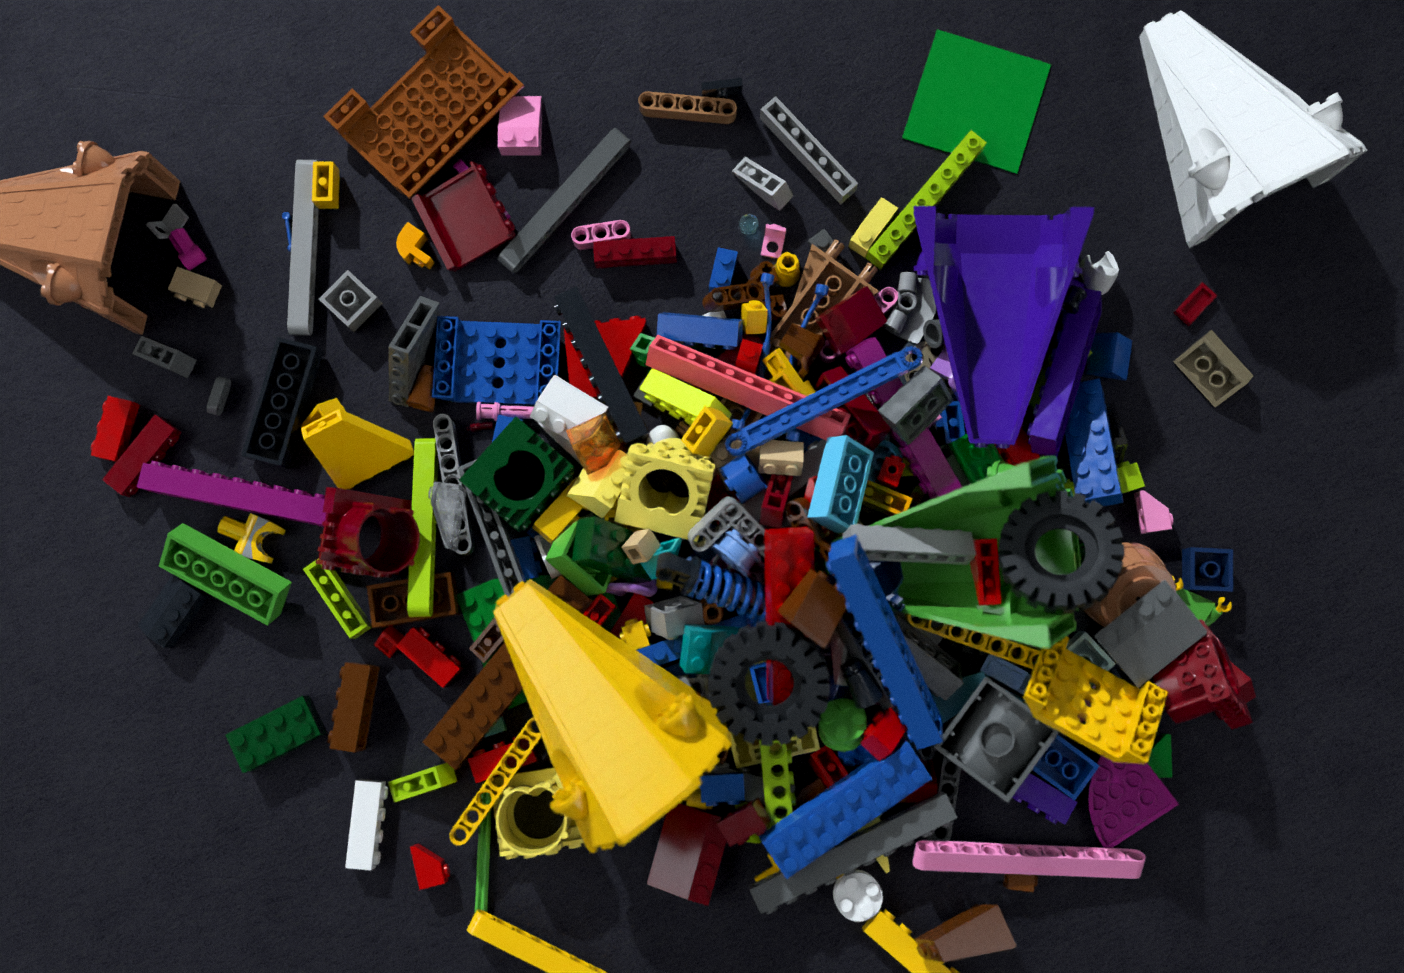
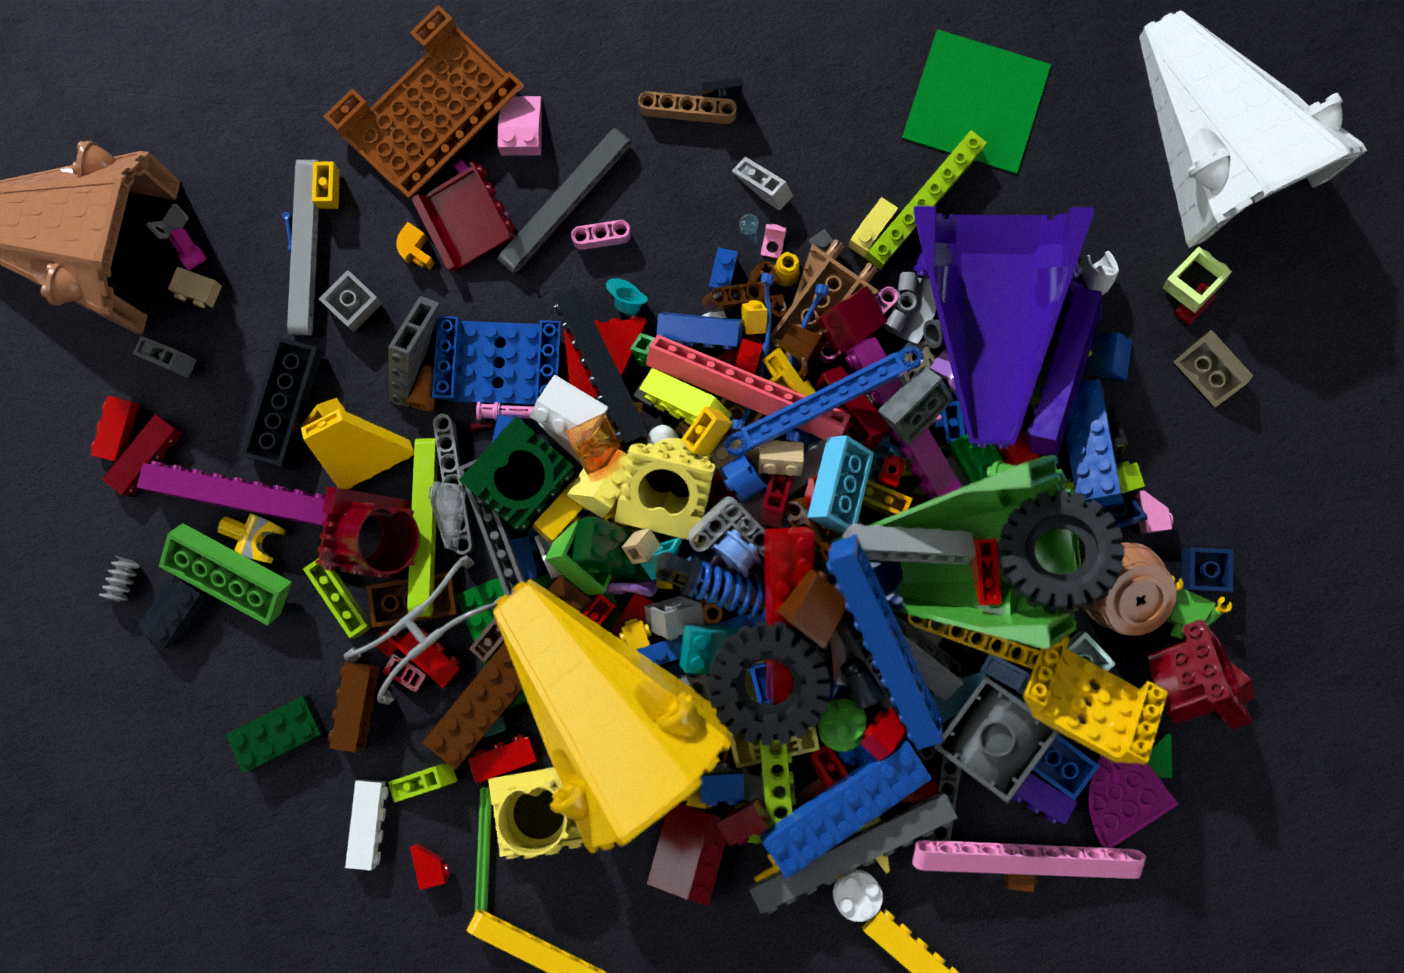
(119, 579): none -> light grey piece
(218, 395): dark grey beam -> none
(354, 654): none -> light grey bar
(407, 683): none -> dark red slope
(492, 788): yellow beam -> none
(626, 296): none -> teal piece
(634, 252): dark red brick -> none
(808, 150): light grey brick -> none
(967, 935): reddish brown slope -> none
(1073, 300): black bush -> none
(1127, 512): none -> dark blue slope
(1151, 633): dark grey slope -> none
(1186, 294): none -> yellowish green window

